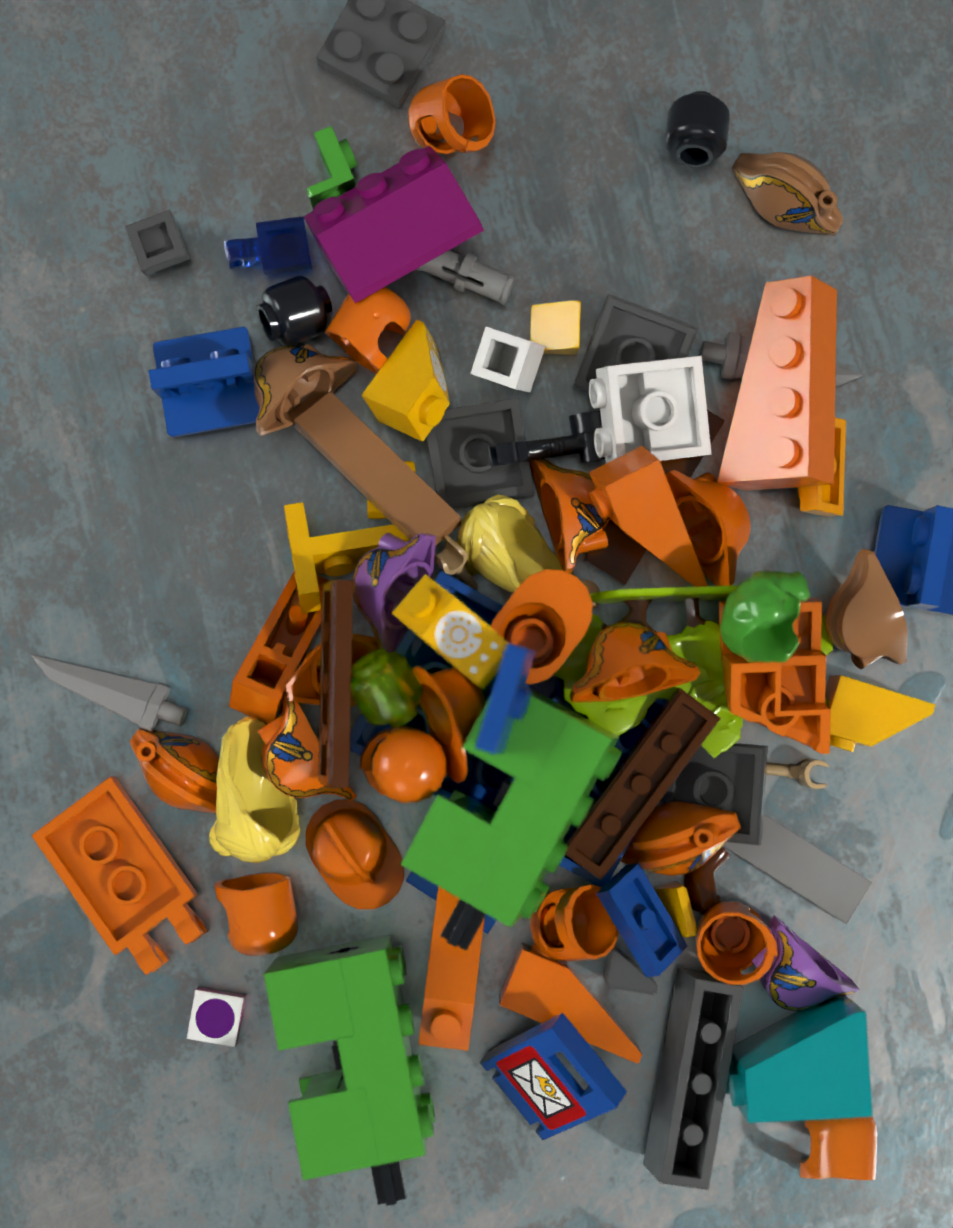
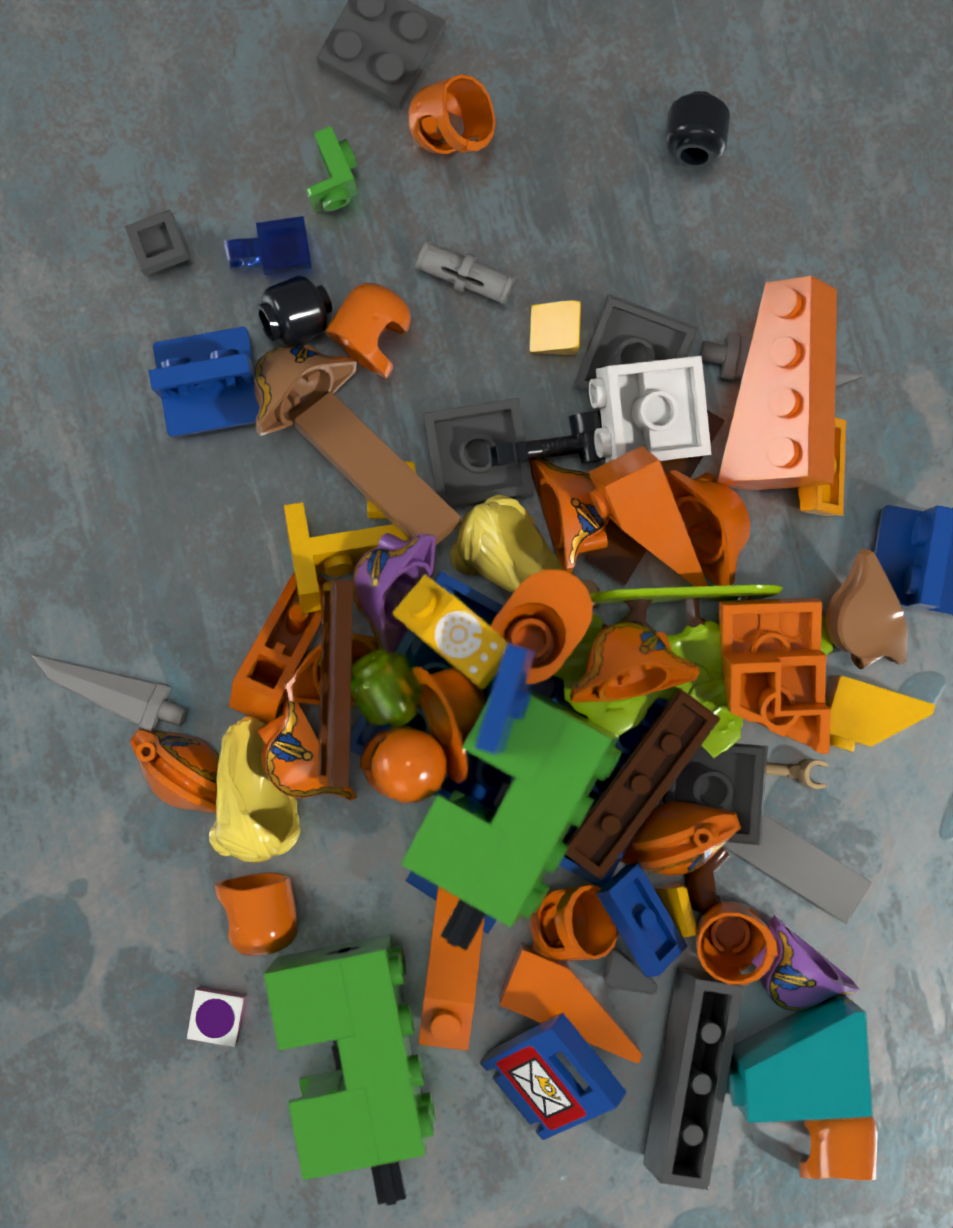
(120, 873): orange tile -> none
(354, 854): orange piece -> none
(392, 223): magenta slope -> none
(410, 386): yellow slope -> none
(453, 561): tan hand -> none
(507, 360): white brick -> none
(762, 614): bright green hair -> none
(789, 192): medium nougat hat -> none

